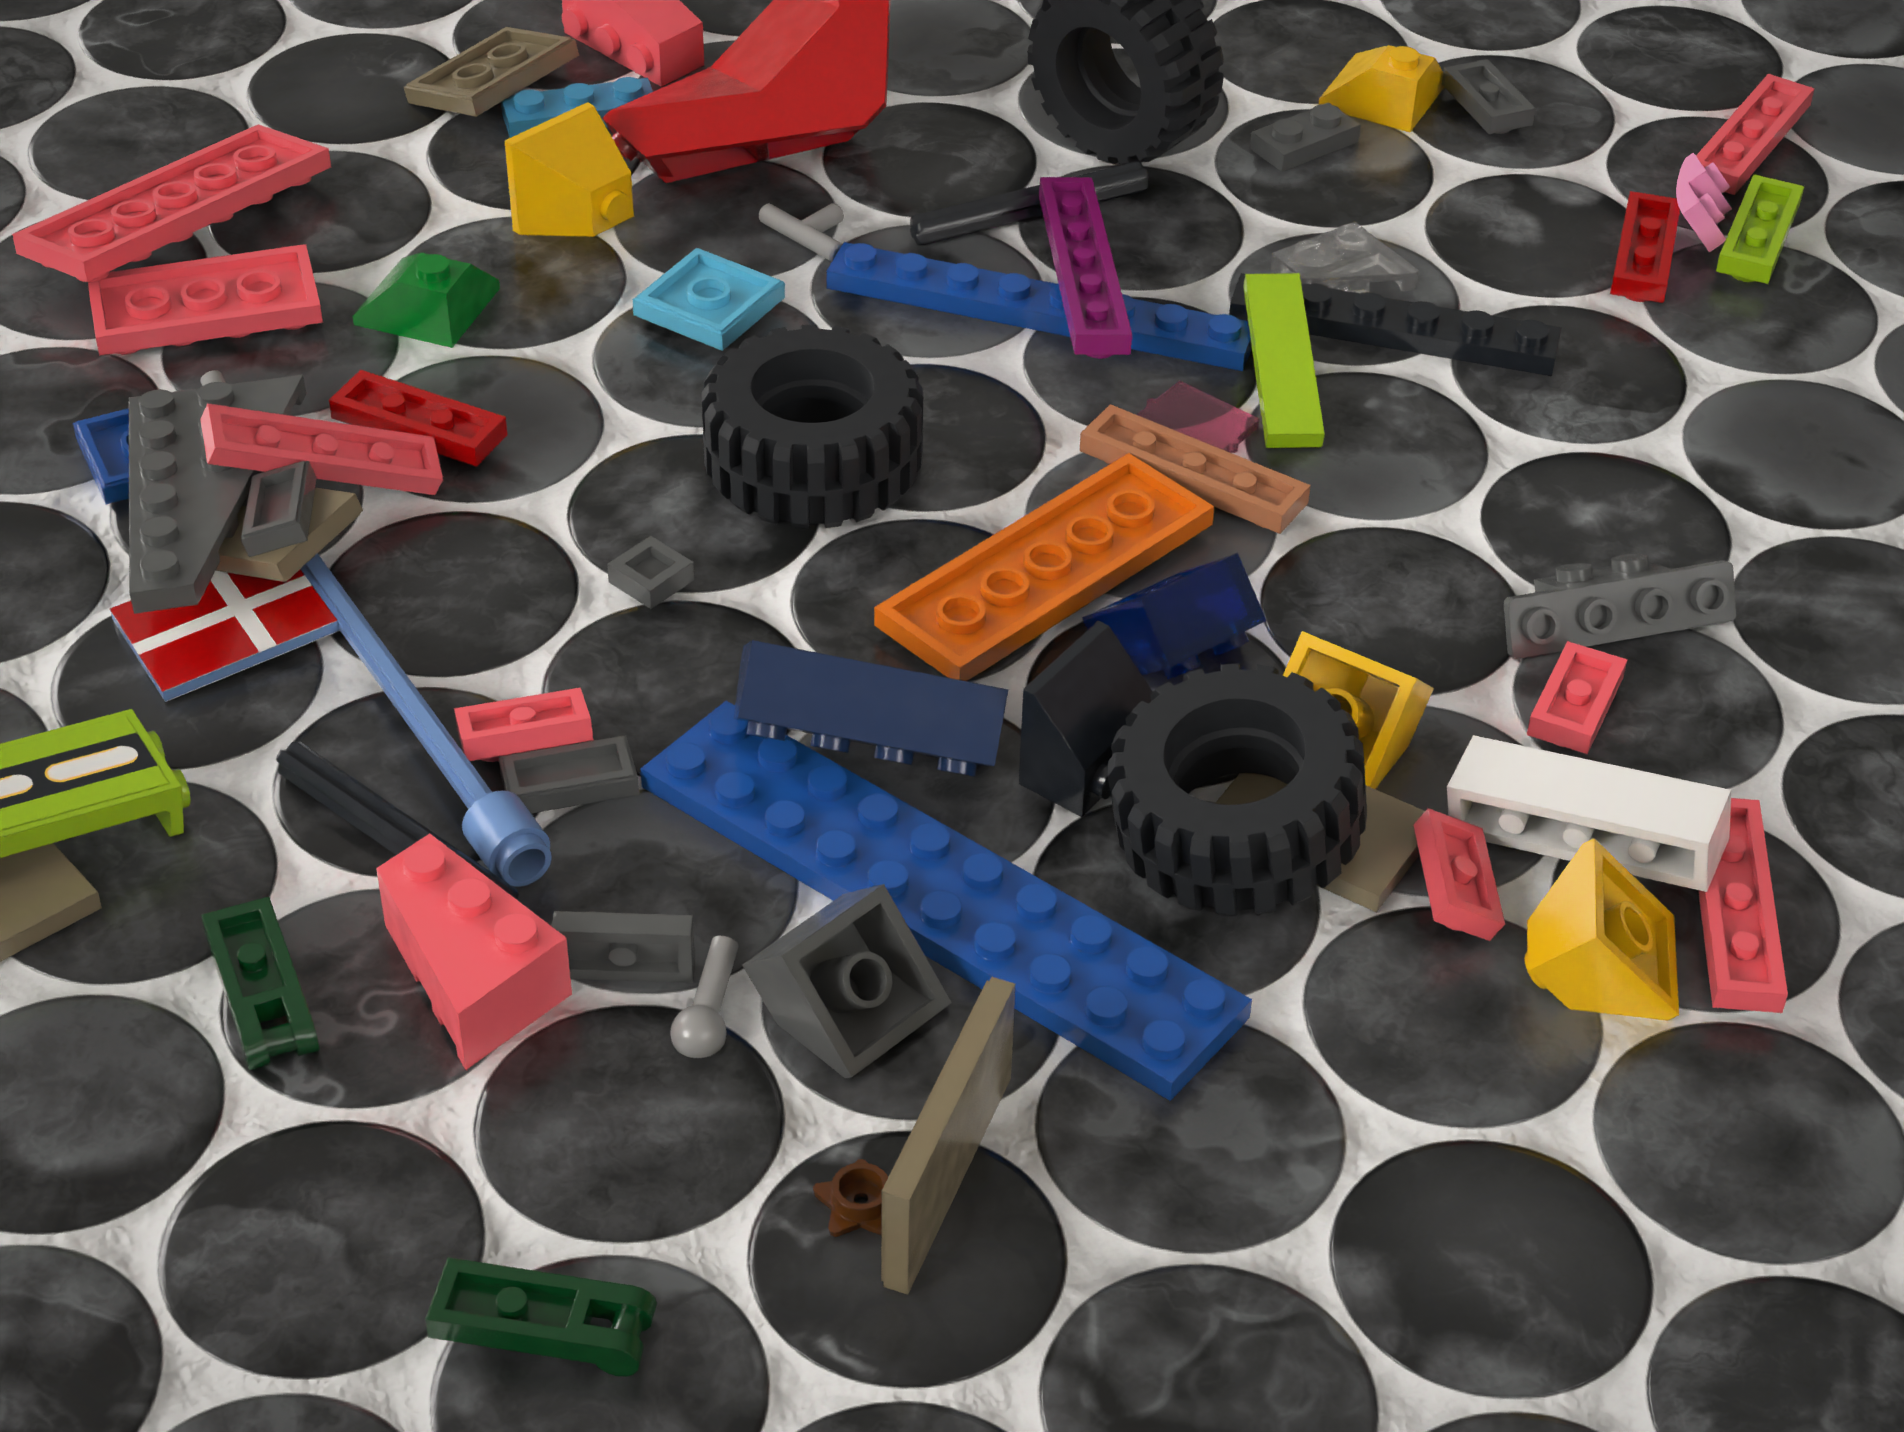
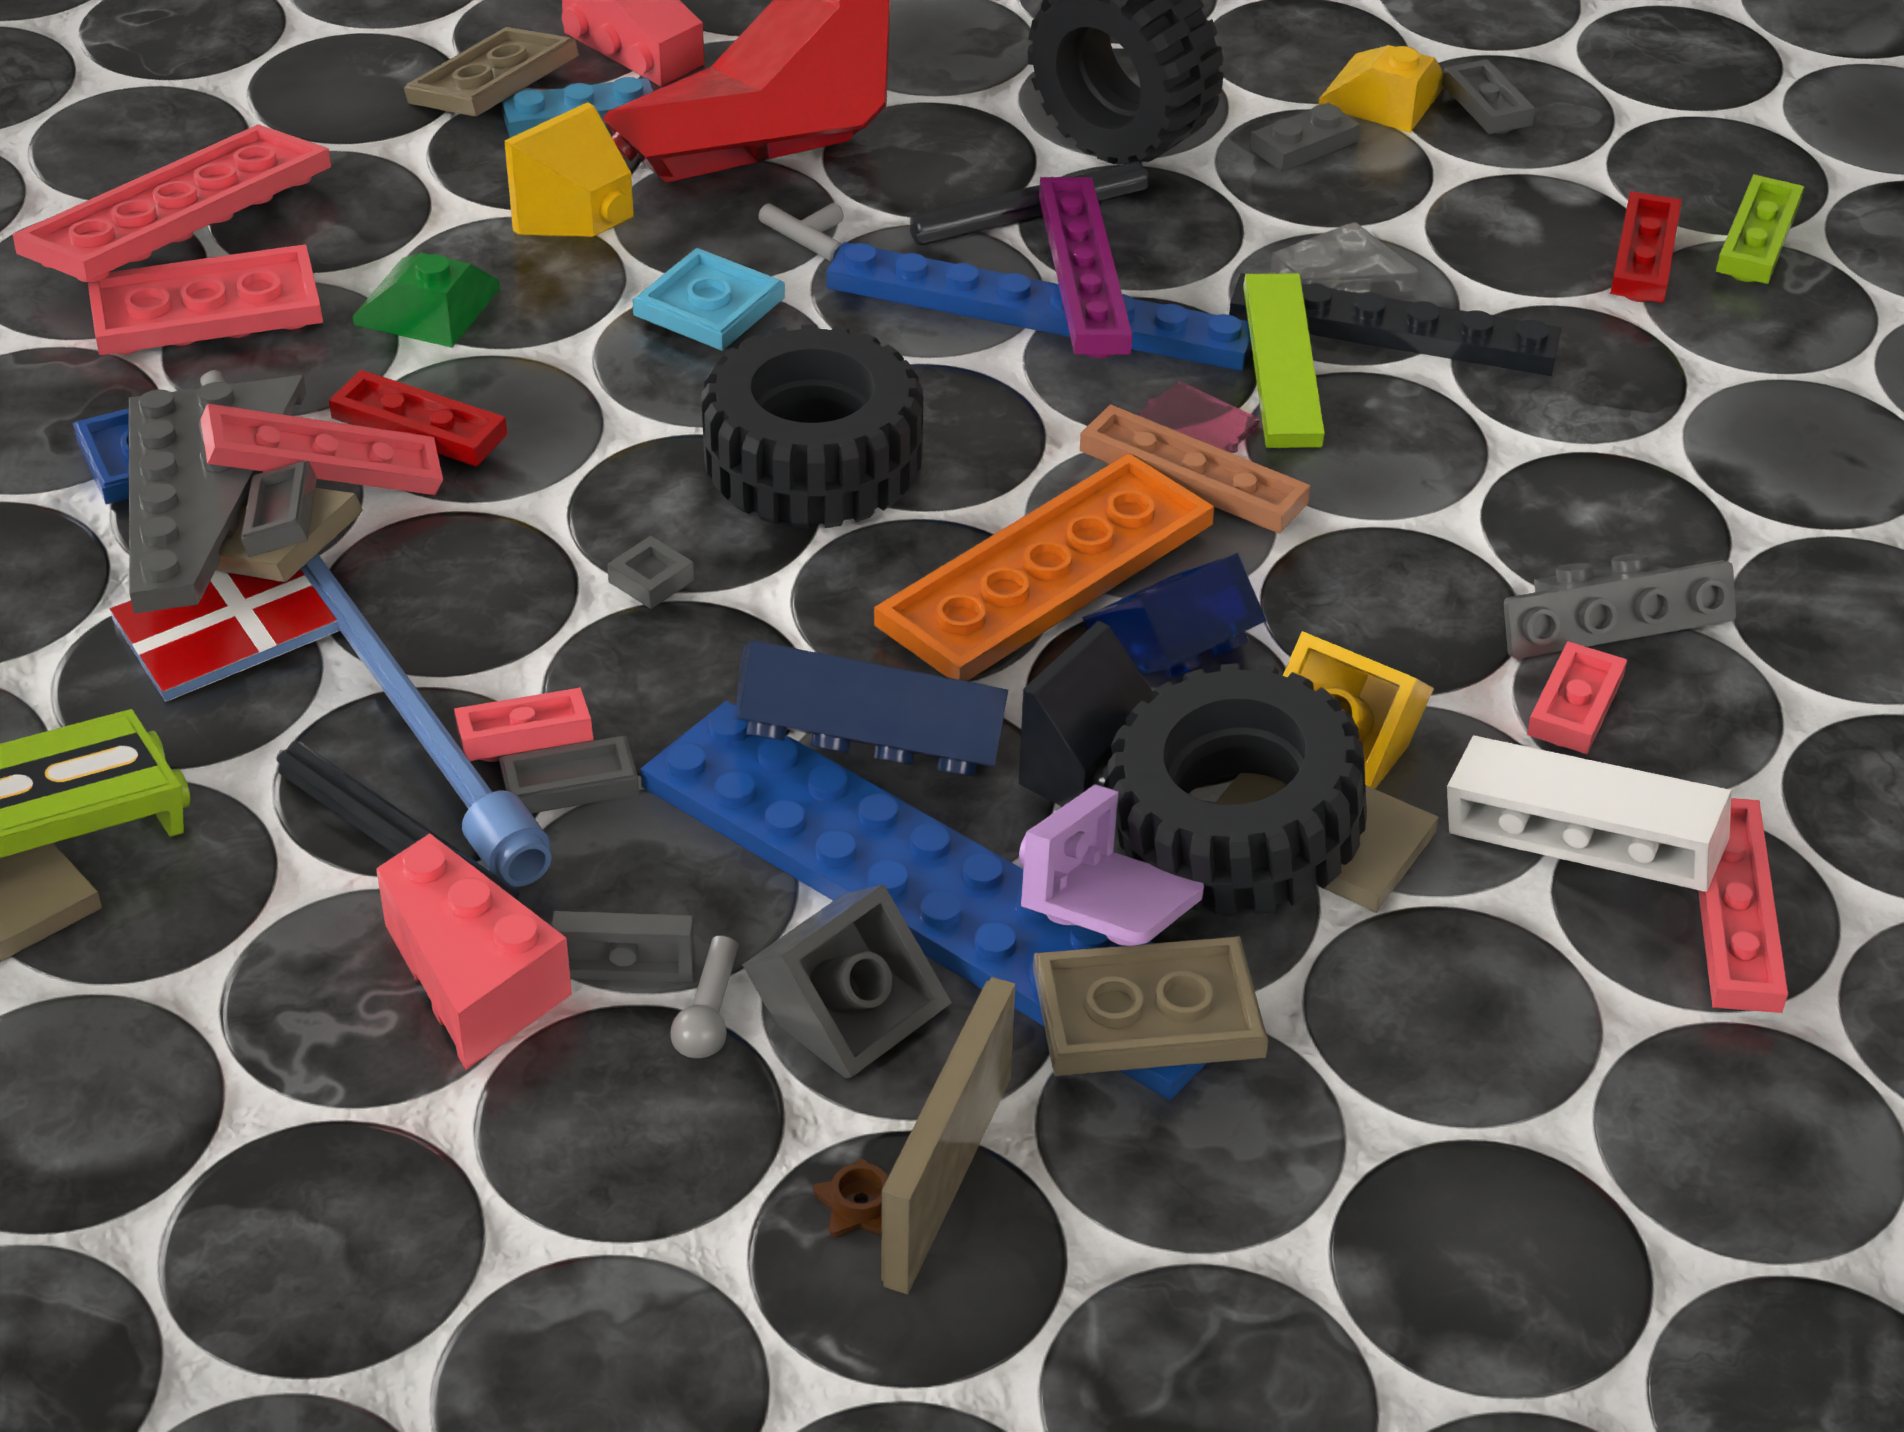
(259, 981): dark green plate -> none
(541, 1314): dark green plate -> none
(1084, 883): none -> lavender bracket
(1148, 1006): none -> dark tan tile
(1458, 875): coral plate -> none
(1604, 941): yellow slope -> none
(1702, 201): bright pink slope -> none
(1756, 129): coral plate -> none

